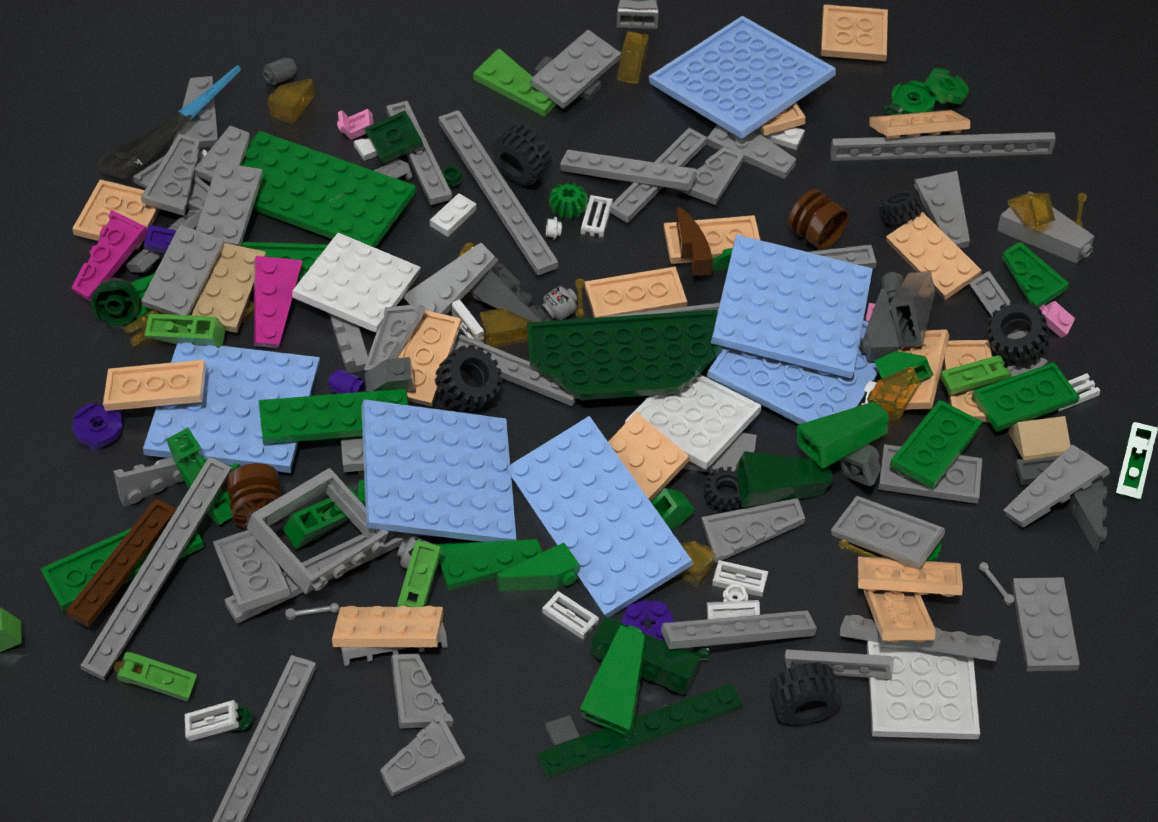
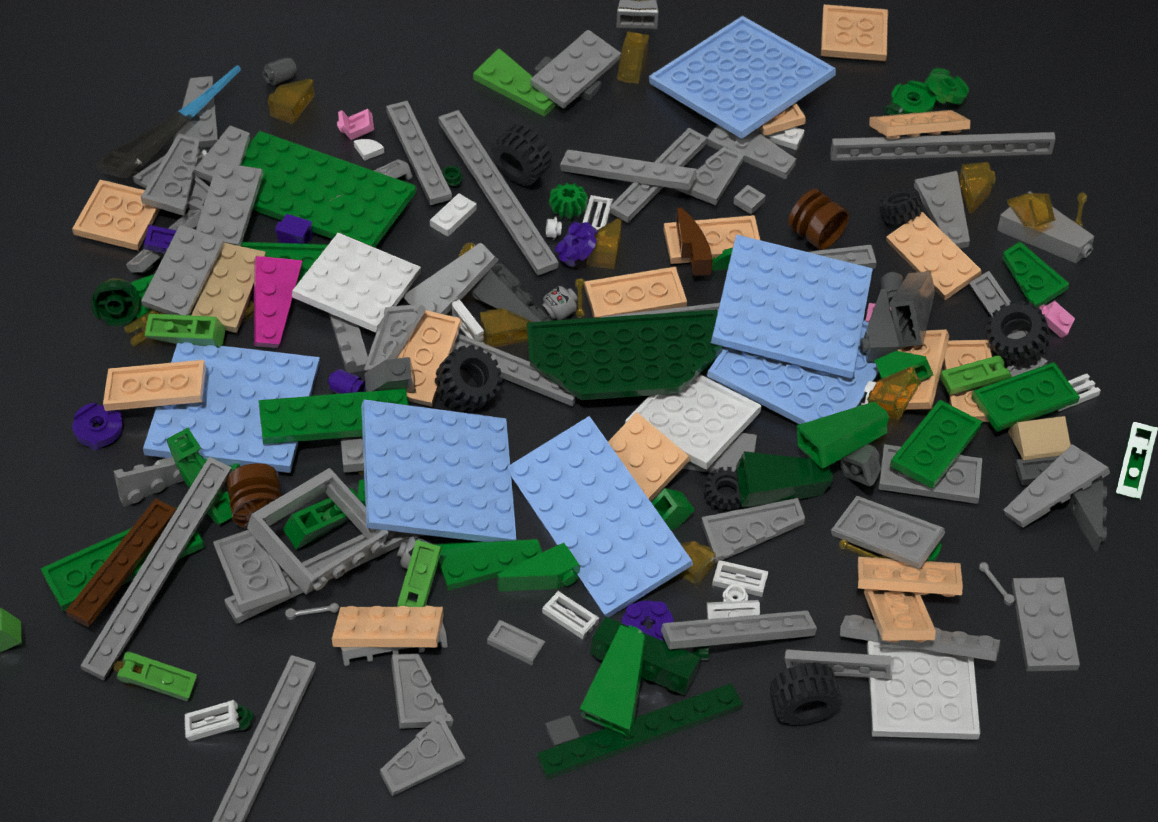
(113, 248): dark pink wing -> none
(294, 230): none -> dark purple brick
(393, 137): dark green plate -> none
(516, 642): none -> light grey tile
(577, 243): none -> dark purple plate
(607, 245): none -> clear yellow slope
(749, 199): none -> light grey plate
(976, 183): none -> clear yellow slope

